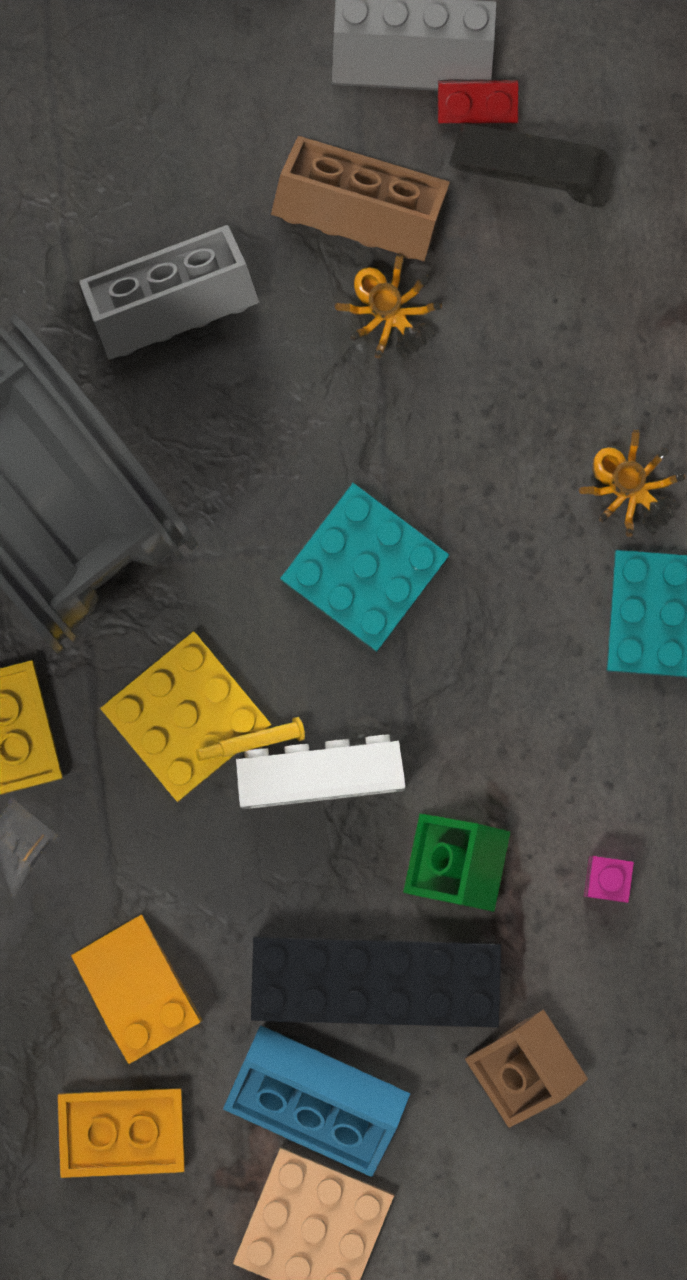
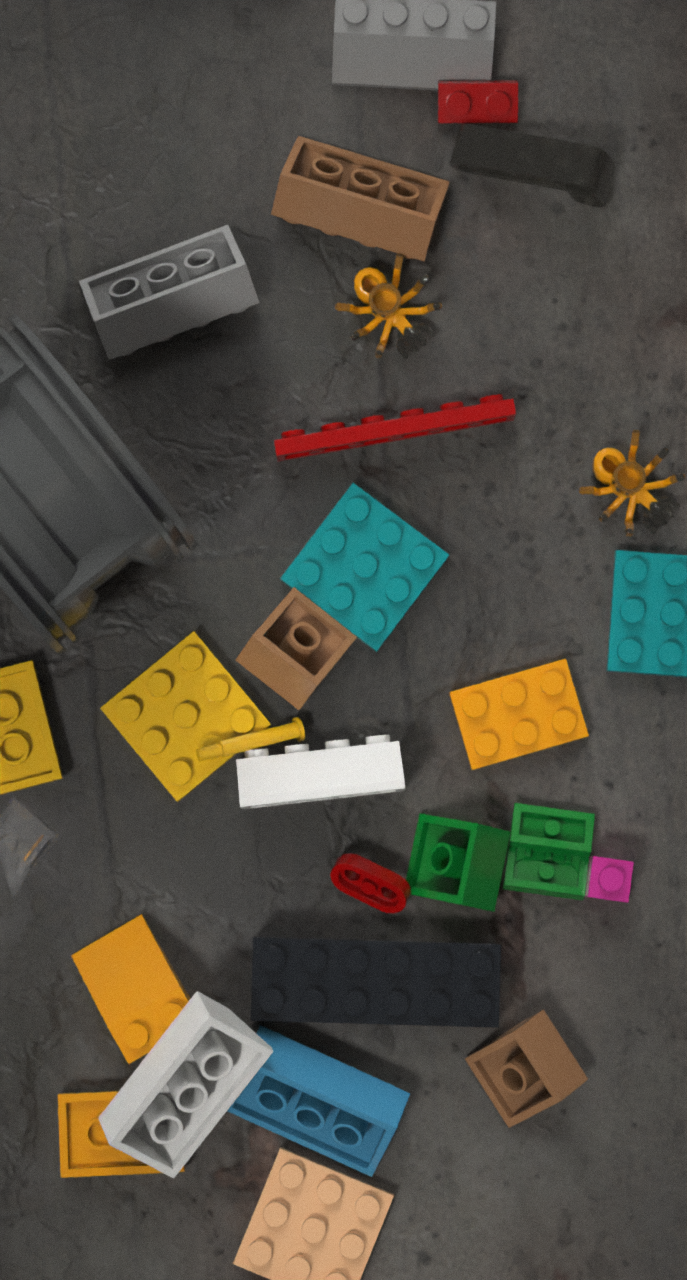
(184, 1085): none -> white slope
(295, 648): none -> medium nougat slope
(370, 883): none -> red plate
(412, 424): none -> red plate
(518, 714): none -> light orange plate
(548, 851): none -> green slope

